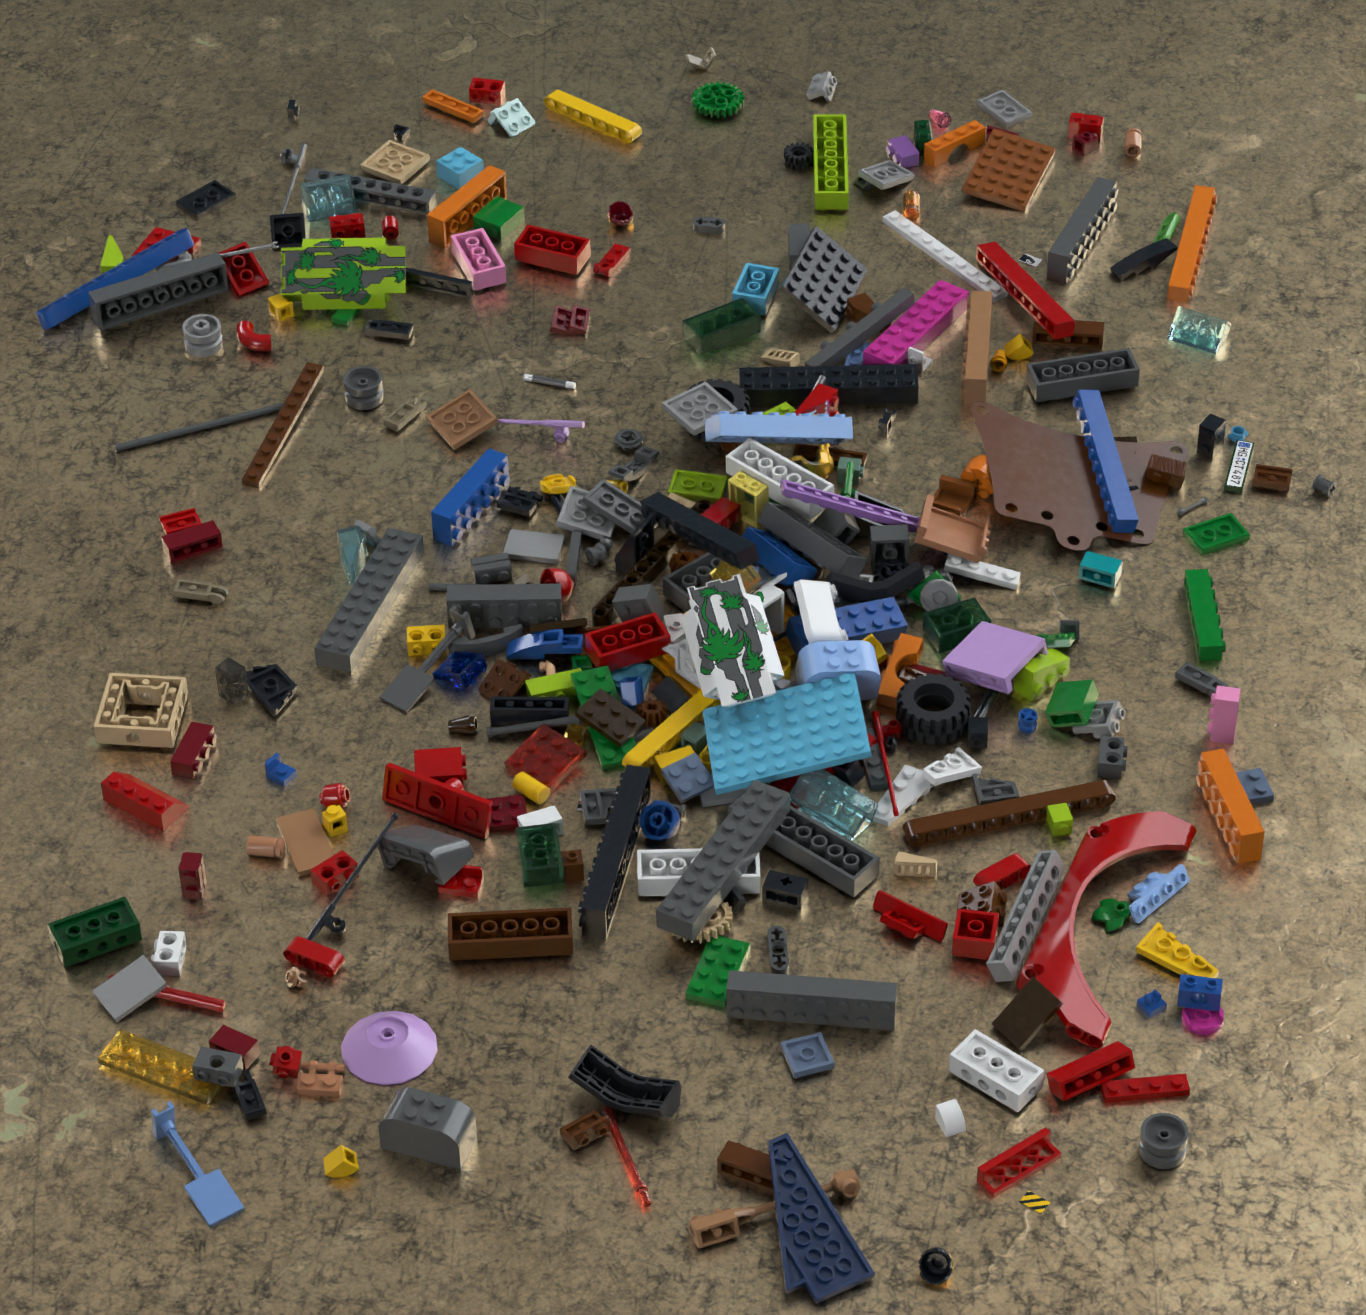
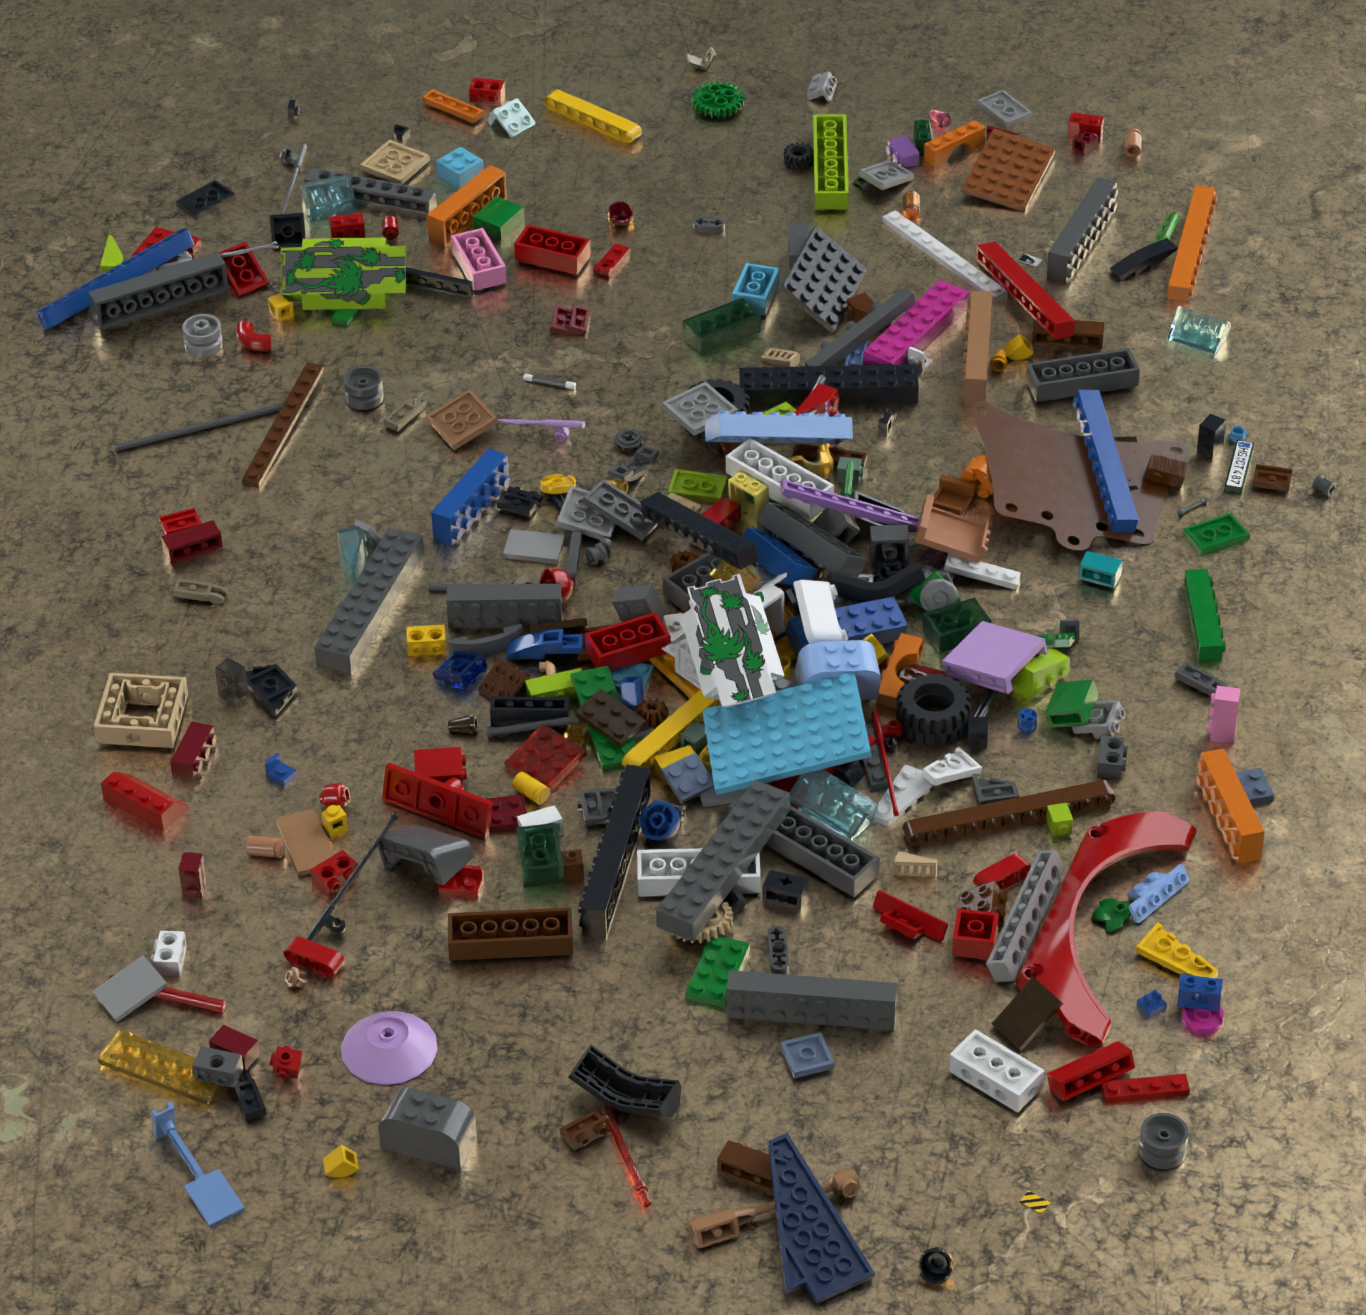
(94, 931): dark green brick -> none
(321, 1084): nougat plate -> none
(388, 329): black hinge -> none
(413, 682): dark grey piece -> none
(491, 568): dark grey brick -> none
(583, 662): green plate -> none
(636, 546): black slope -> none
(644, 571): dark brown beam -> none
(670, 694): black brick -> none
(950, 1118): white brick -> none
(1013, 1159): red fence -> none

